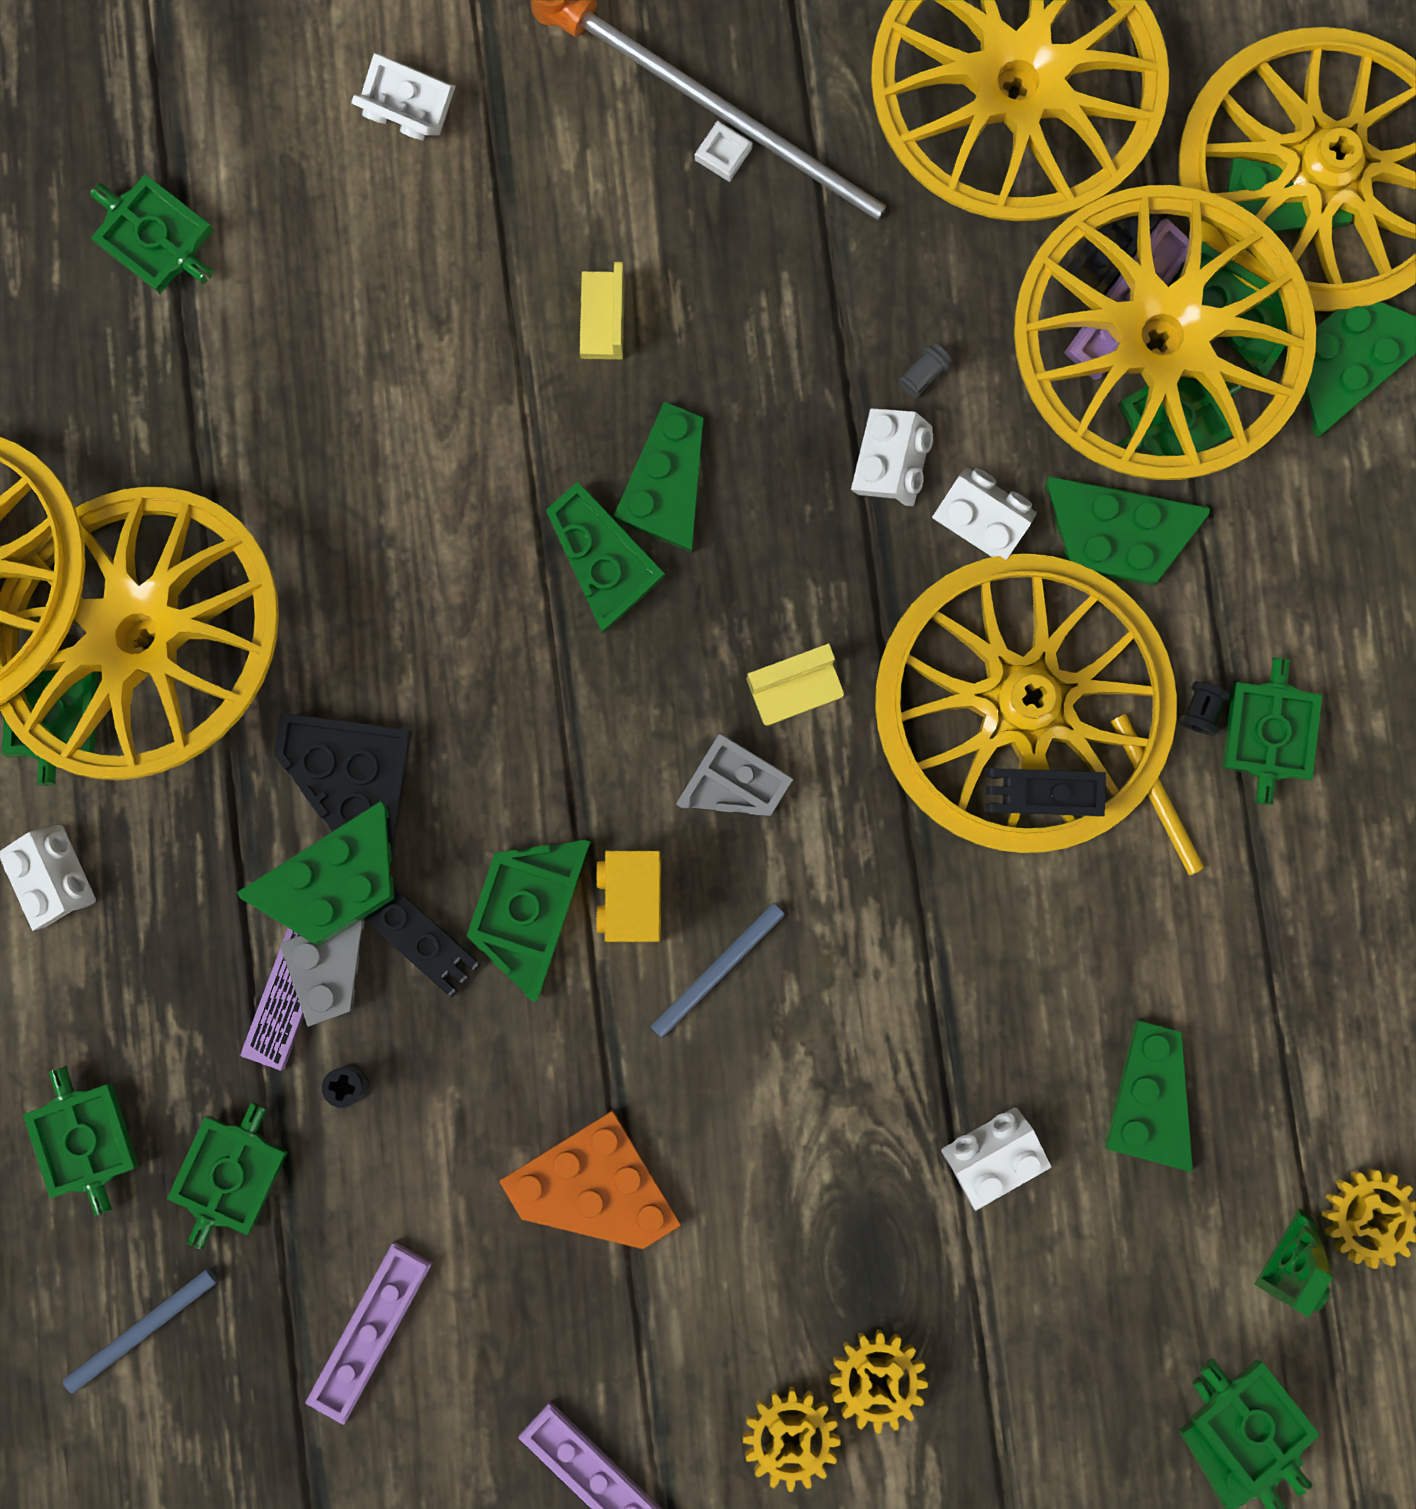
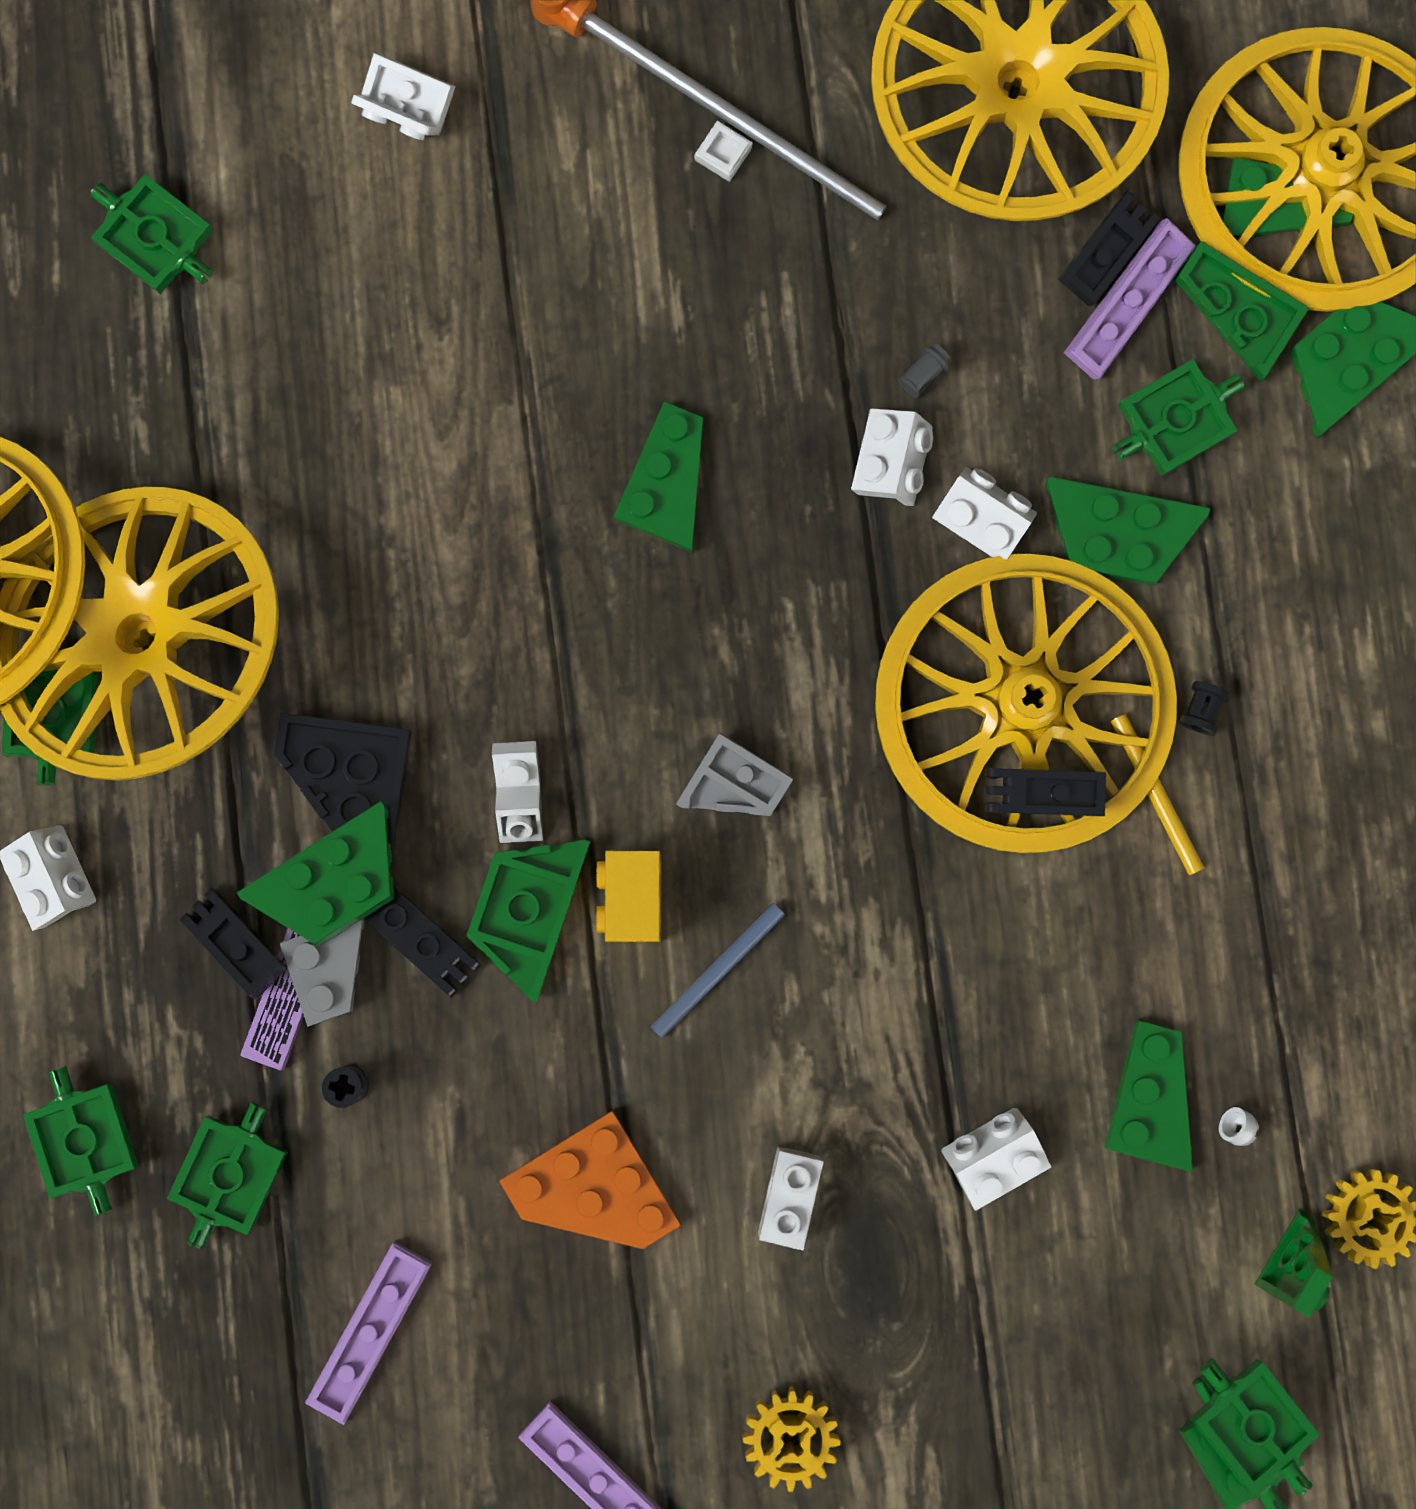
(140, 1331): sand blue bar -> none
(235, 945): none -> black hinge
(518, 791): none -> white slope
(602, 314): light yellow panel -> none
(602, 555): green wing -> none
(790, 1198): none -> white brick
(795, 685): light yellow panel -> none
(891, 1368): yellow gear -> none
(1176, 318): yellow wheel -> none
(1229, 1122): none -> white hinge
(1272, 731): green plate -> none

